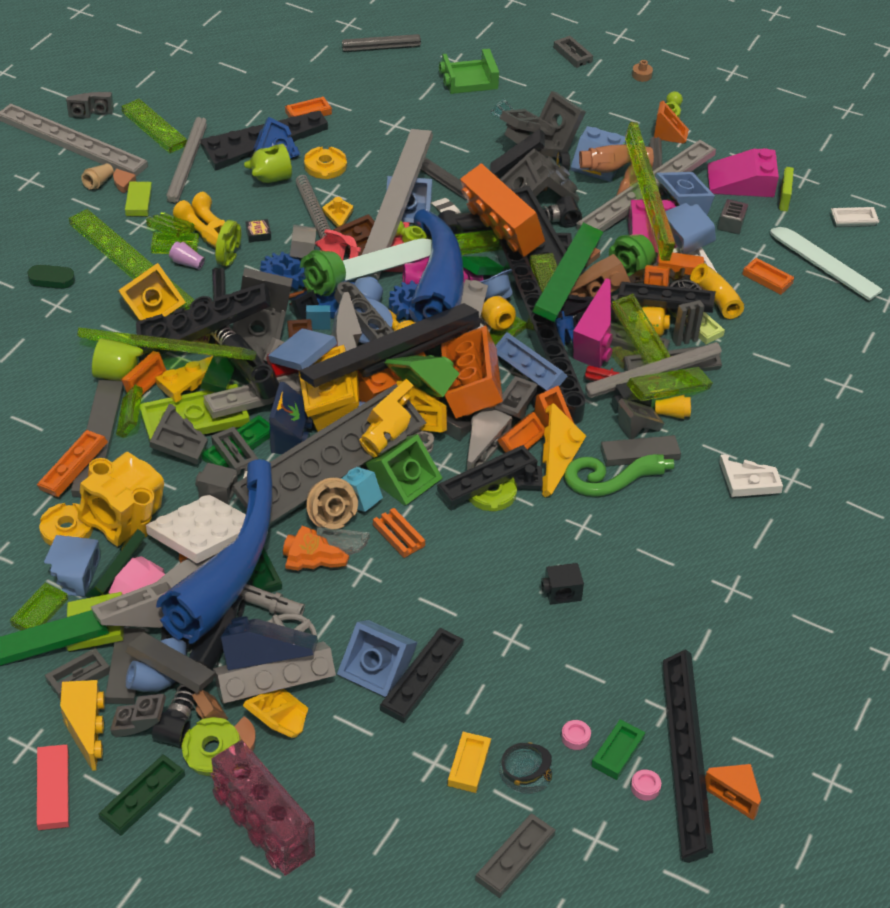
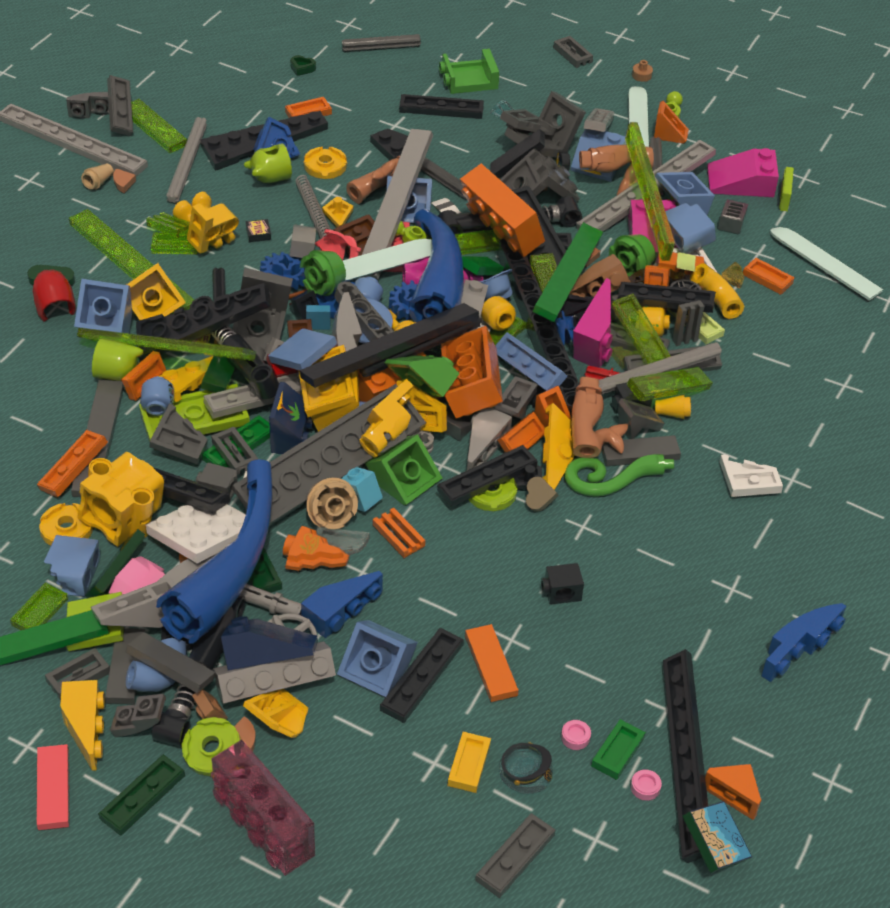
(49, 288): none -> red piece
(104, 306): none -> medium blue slope
(120, 105): none -> dark grey tile
(129, 411): clear neon green tile -> none
(138, 198): lime tile -> none
(157, 395): none -> medium blue head
(185, 255): lavender cone -> none
(193, 492): none -> black tile
(209, 225): none -> yellow tile
(227, 240): lime tile -> none
(302, 65): none -> dark green tile
(337, 602): none -> blue slope
(362, 187): none -> nougat piece
(389, 142): none -> black wing
(441, 106): none -> black tile
(491, 663): none -> orange tile
(540, 494): none -> dark tan tile
(586, 412): none -> nougat piece
(599, 120): none -> light grey tile
(639, 110): none -> light aqua piece
(686, 261): none -> yellowish green sticker
(717, 836): none -> tile
(734, 275): none -> clear yellow tile
(802, 635): none -> blue slope
(855, 216): white tile -> none

